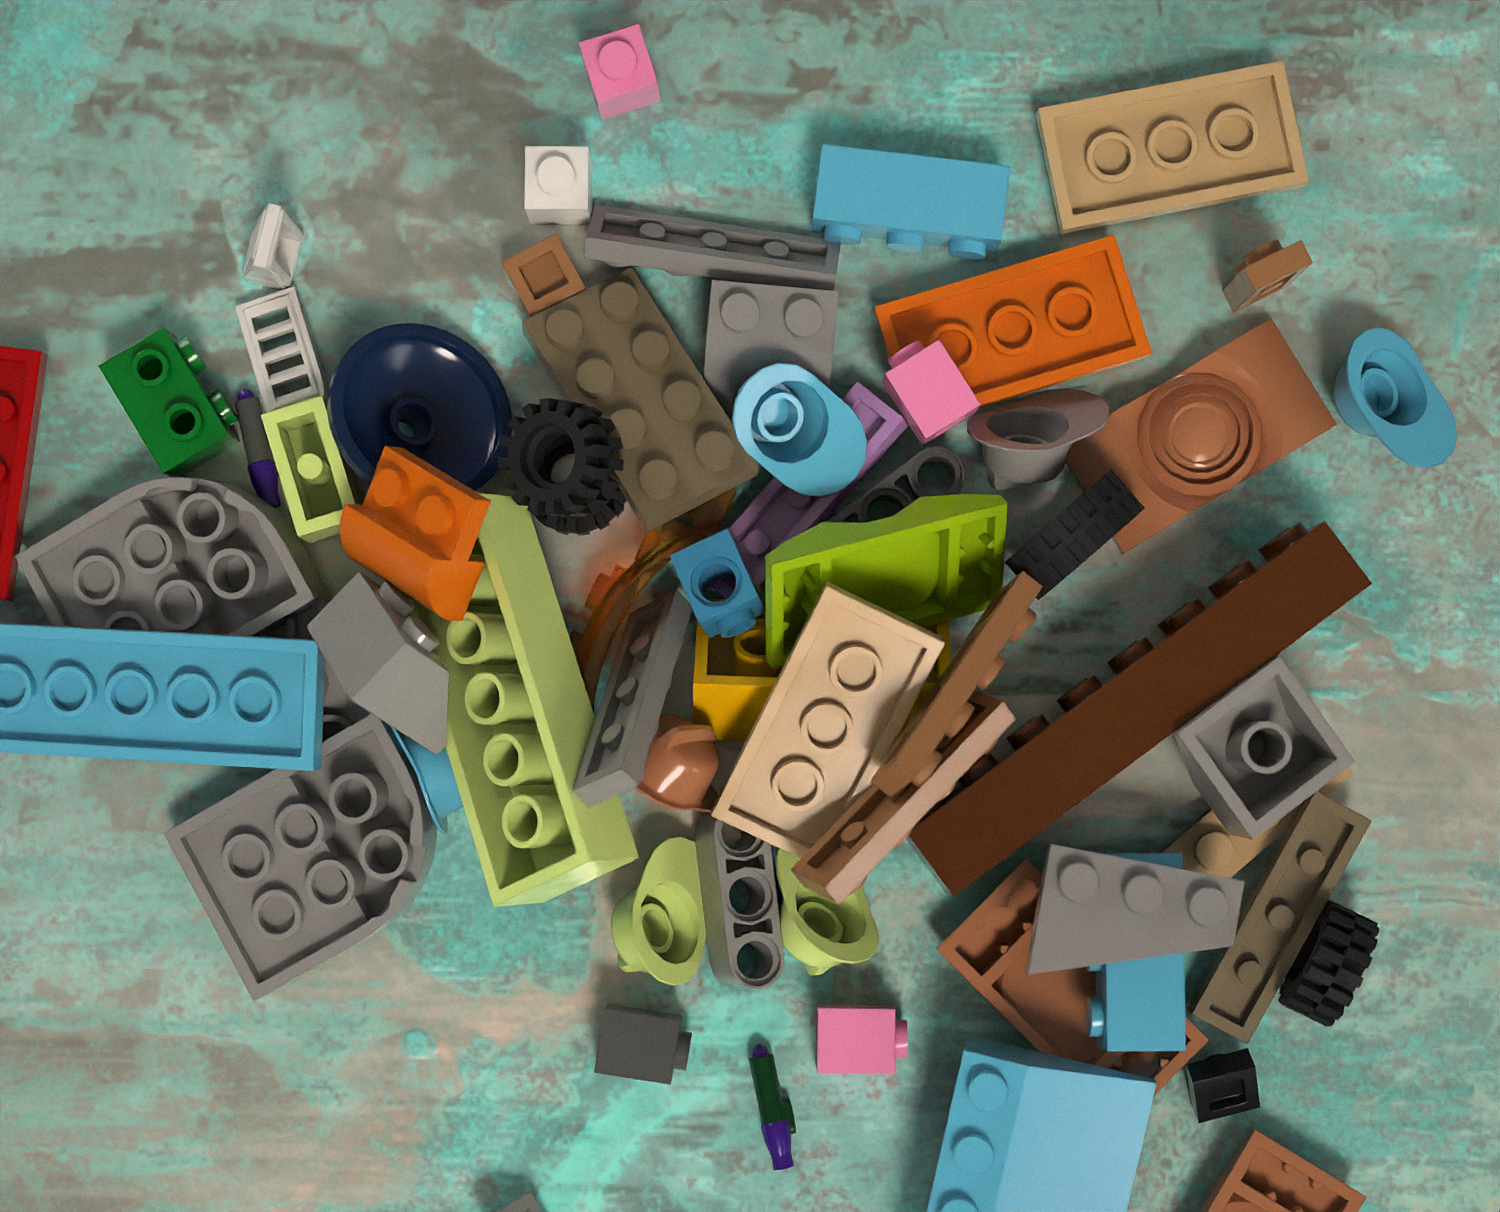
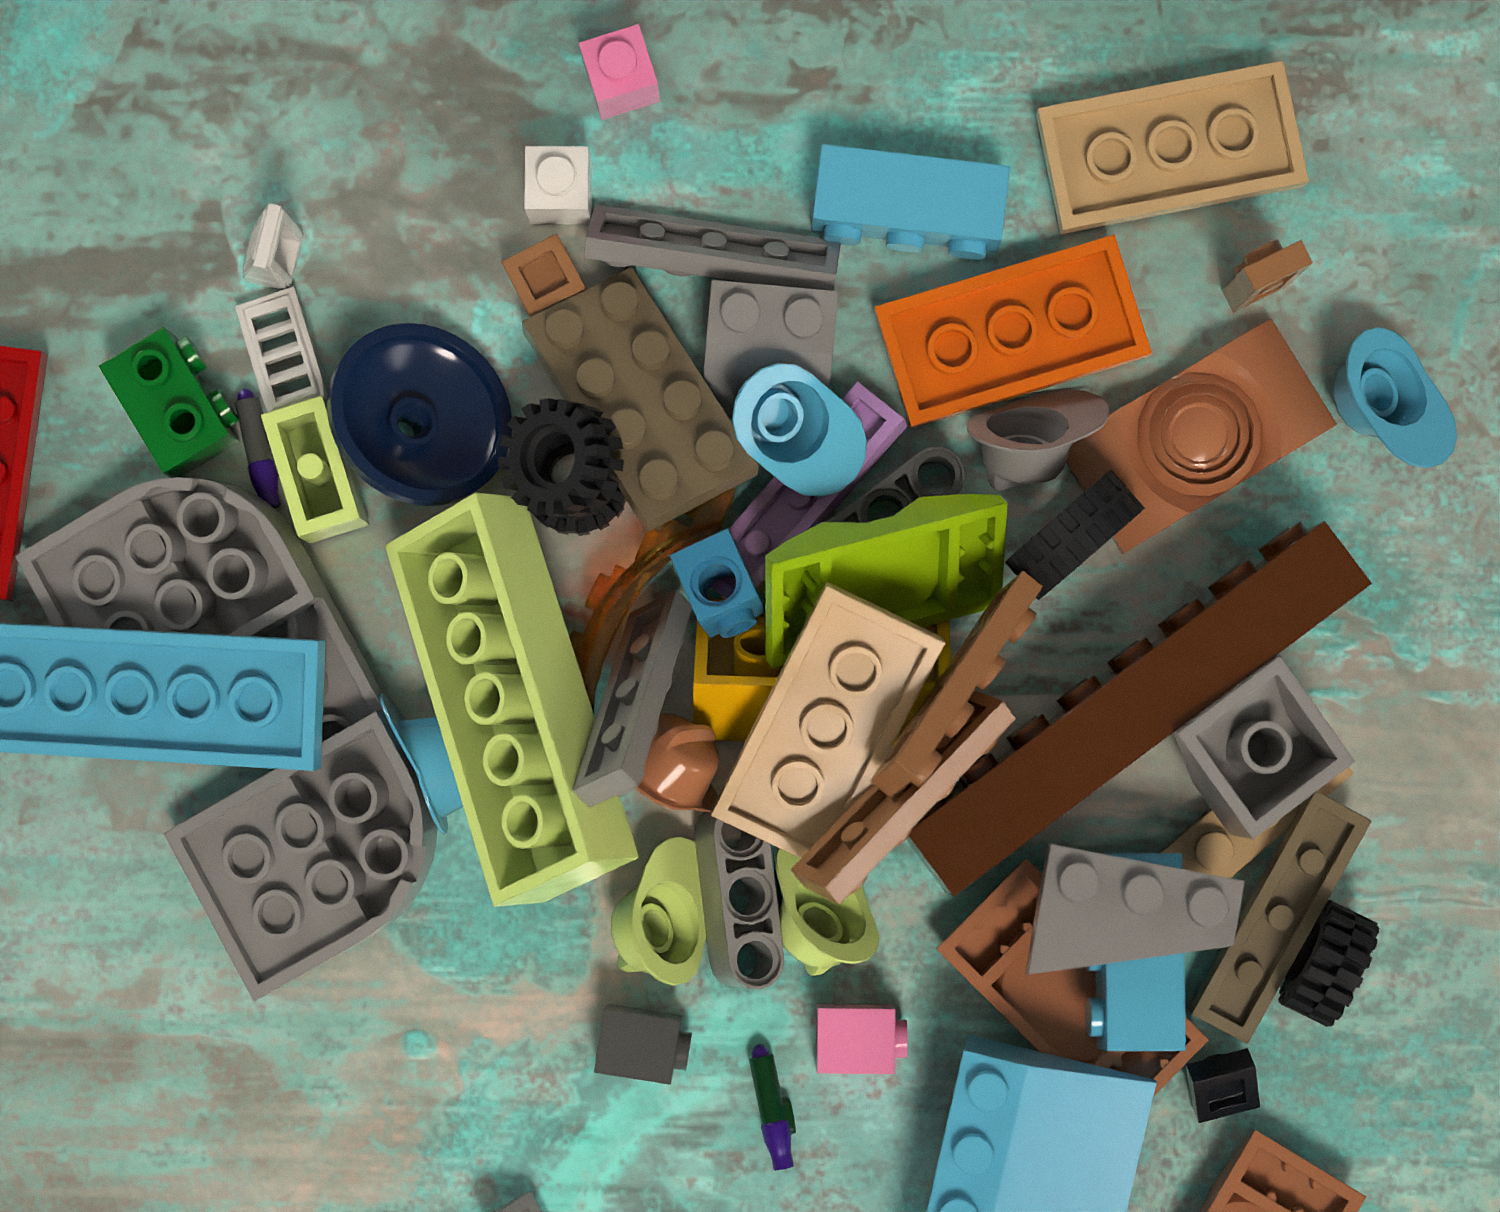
(386, 659): light grey slope -> none
(418, 532): orange brick -> none
(929, 390): bright pink brick -> none

